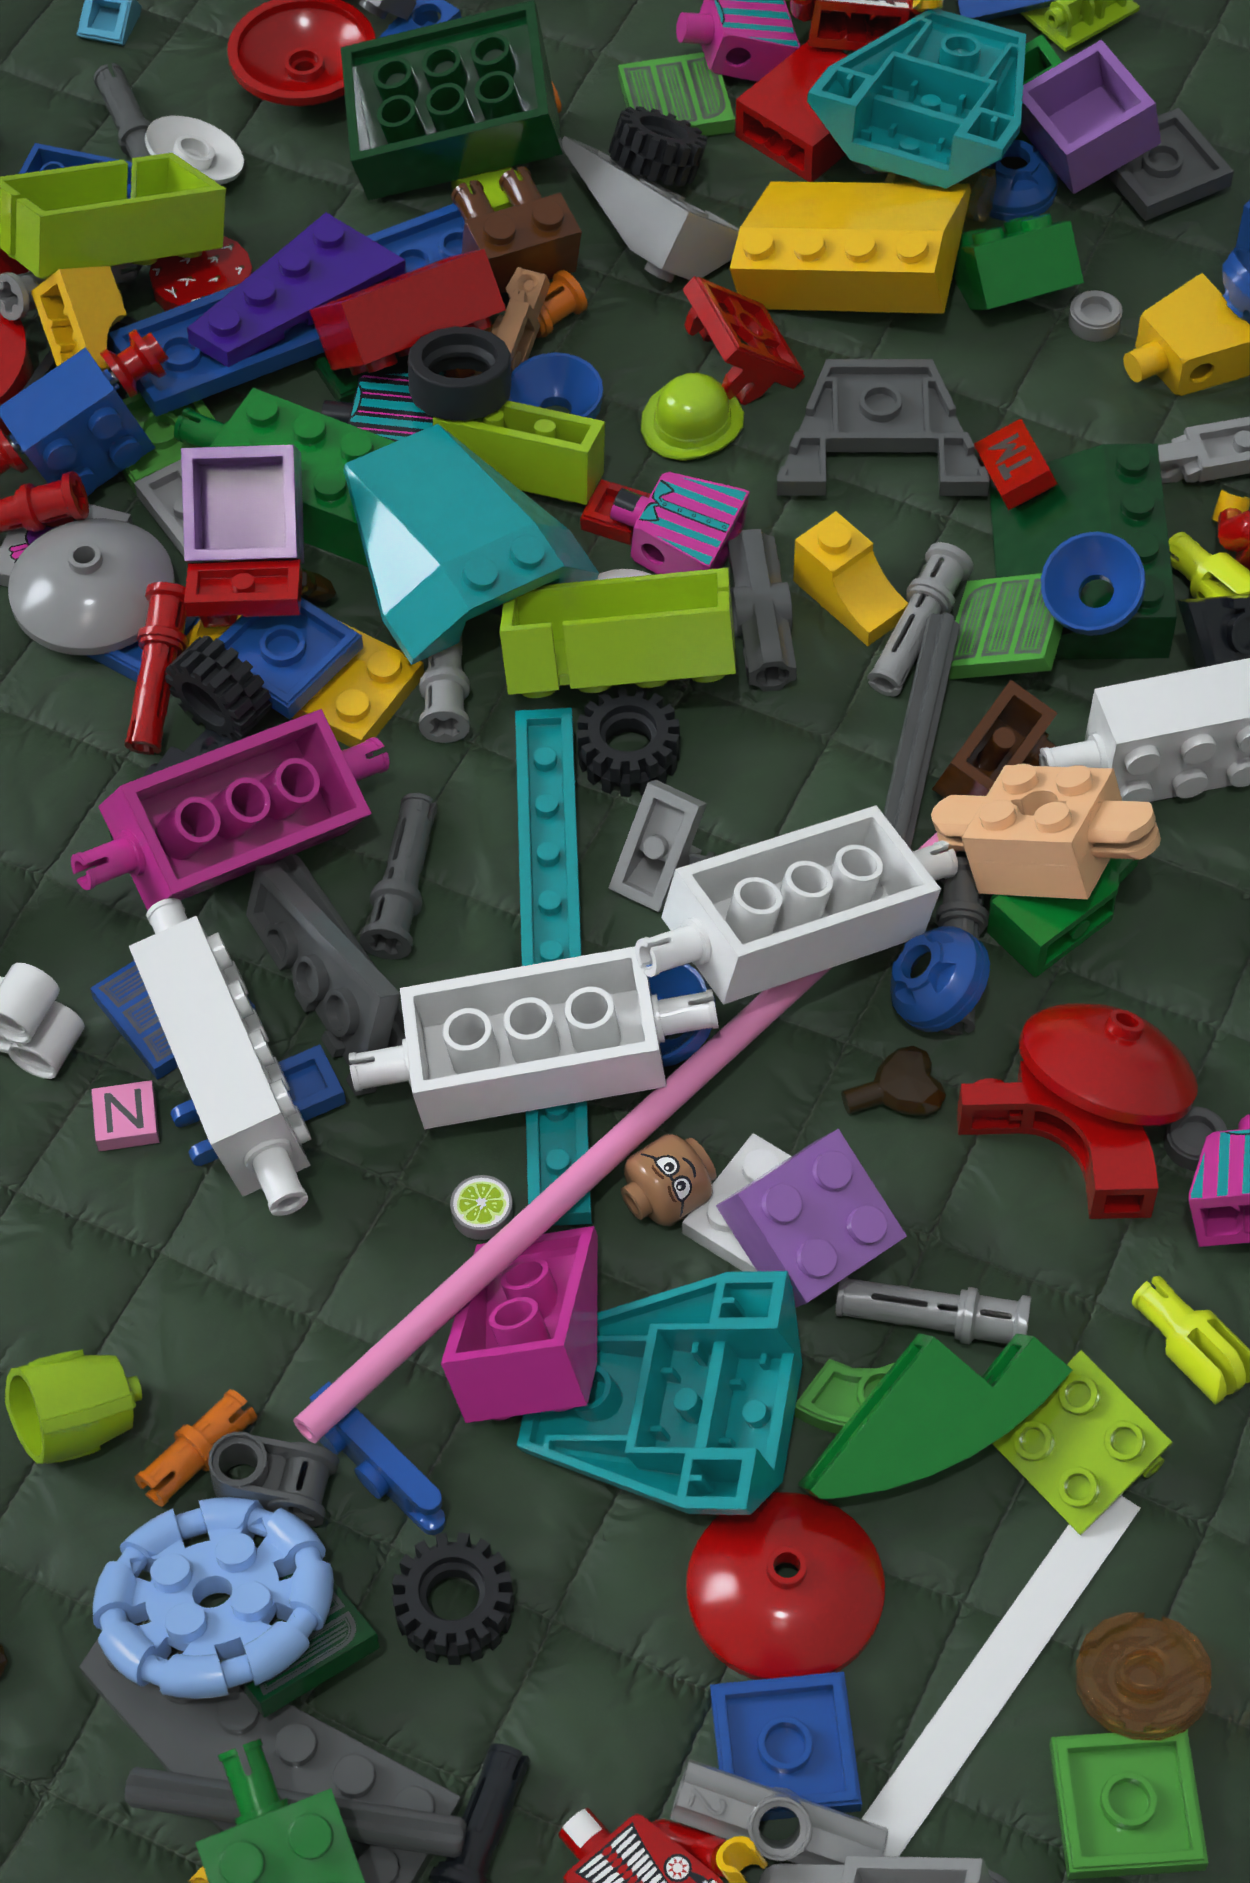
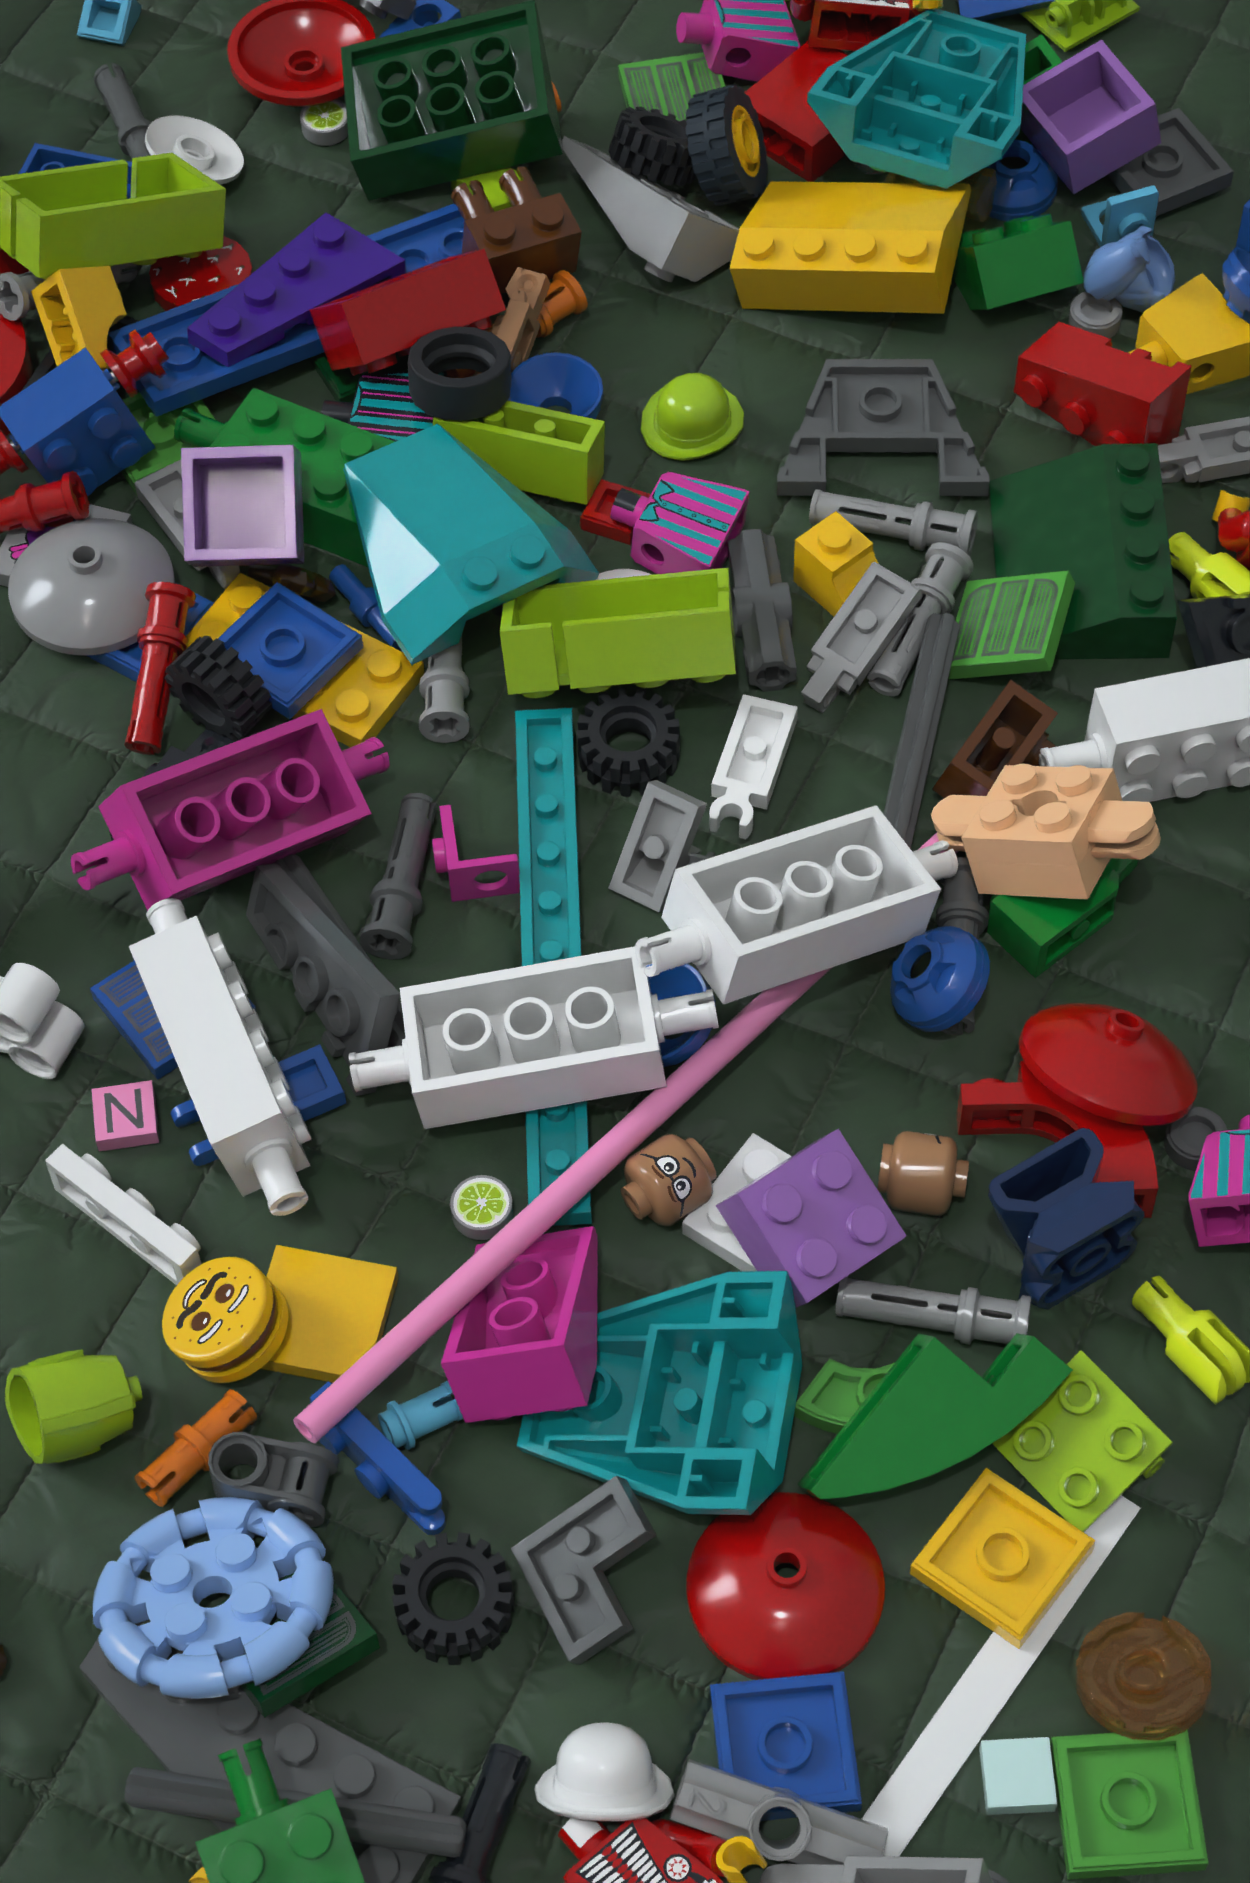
(123, 1214): none -> white plate
(225, 1319): none -> yellow head
(245, 588): red hinge -> none
(324, 123): none -> tile
(333, 1309): none -> yellow tile
(362, 601): none -> blue bar
(419, 1416): none -> medium azure pin
(462, 873): none -> dark pink bracket
(568, 1564): none -> dark grey plate
(604, 1776): none -> white hat
(725, 314): red piece -> none
(726, 145): none -> black wheel
(751, 761): none -> white plate
(858, 635): none -> light grey hinge
(901, 1084): dark brown rock -> none
(922, 1173): none -> medium nougat head
(923, 520): none -> light grey pin
(1002, 1557): none -> yellow tile
(1015, 464): red tile -> none
(1017, 1776): none -> light aqua tile
(1064, 1219): none -> dark blue piece
(1087, 559): blue piece -> none
(1102, 390): none -> red wedge
(1122, 214): none -> medium azure bracket
(1131, 271): none -> medium blue hair

